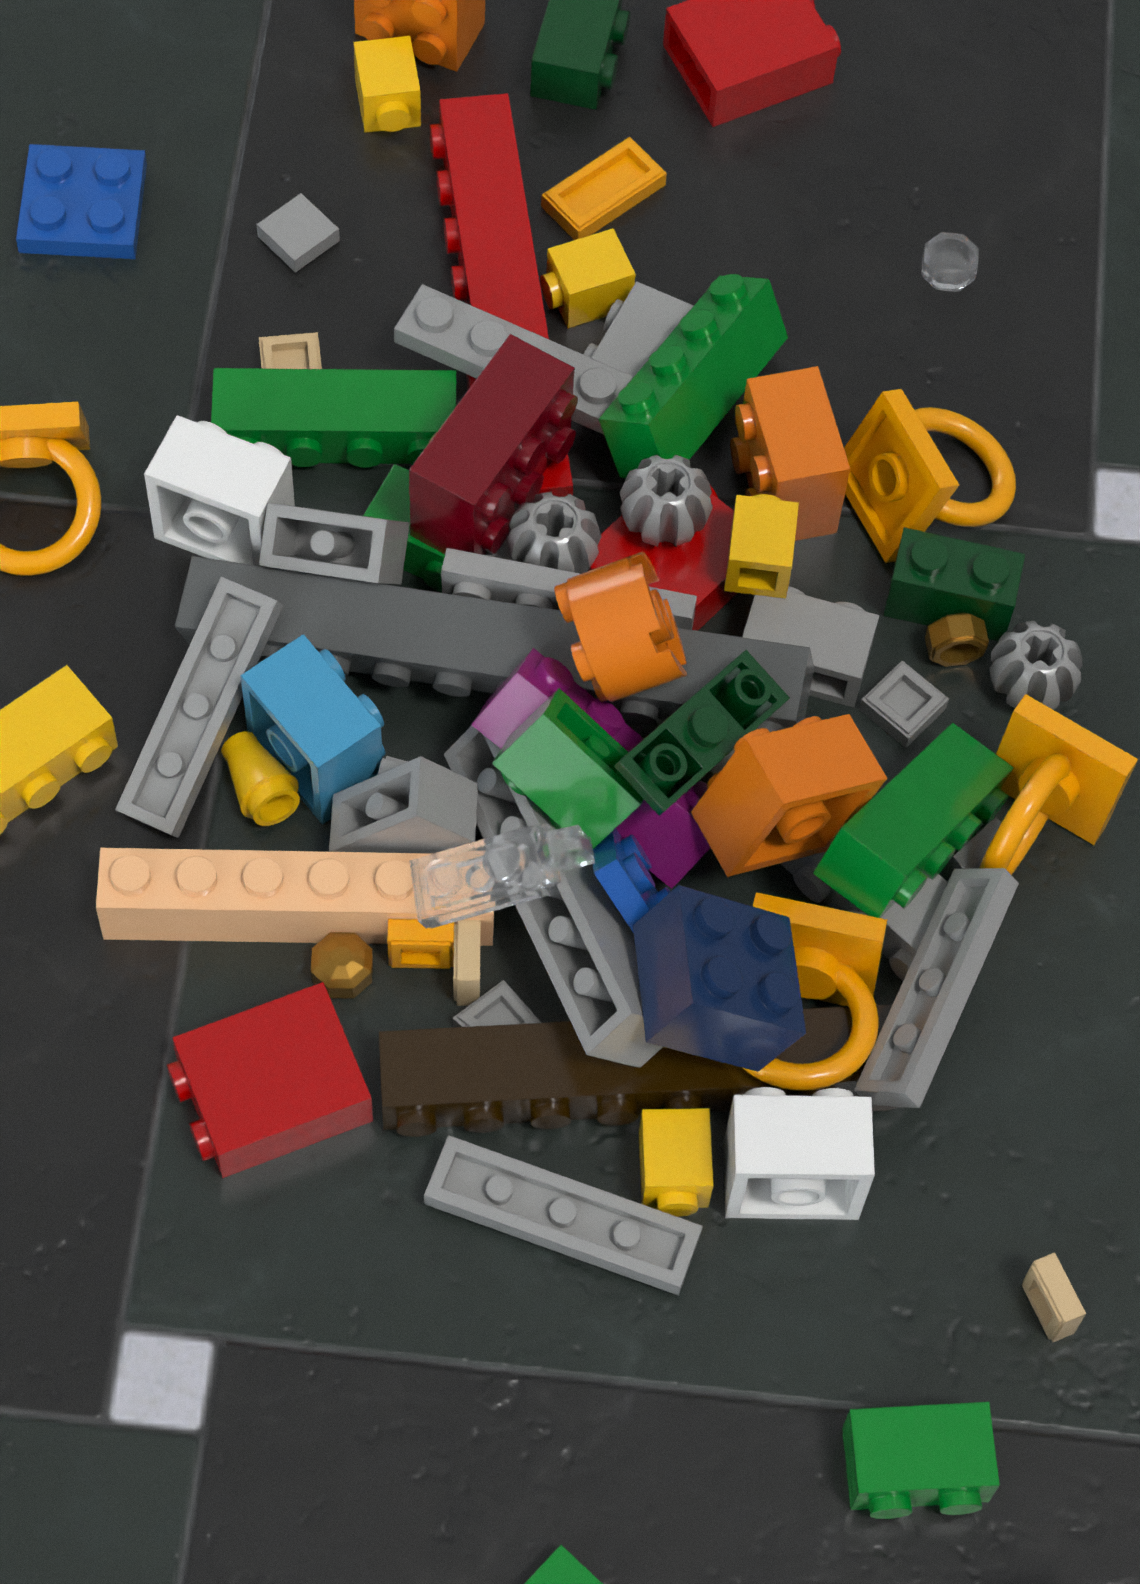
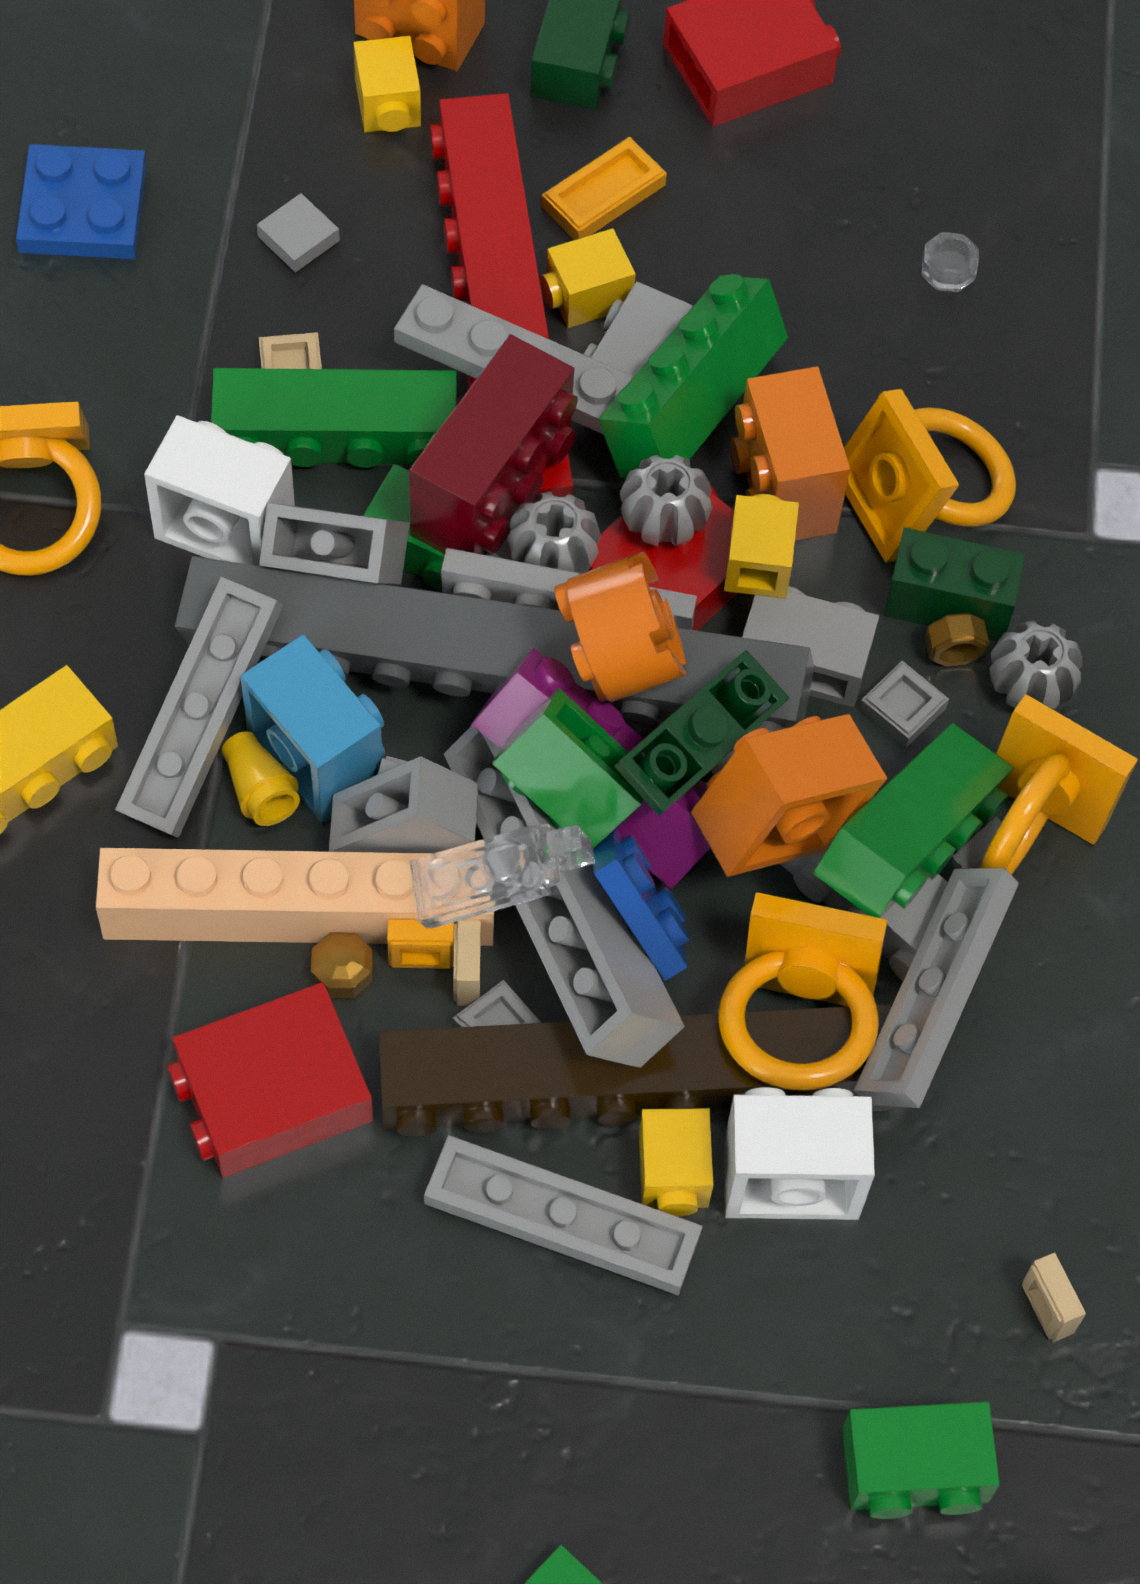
(718, 979): dark blue brick -> none

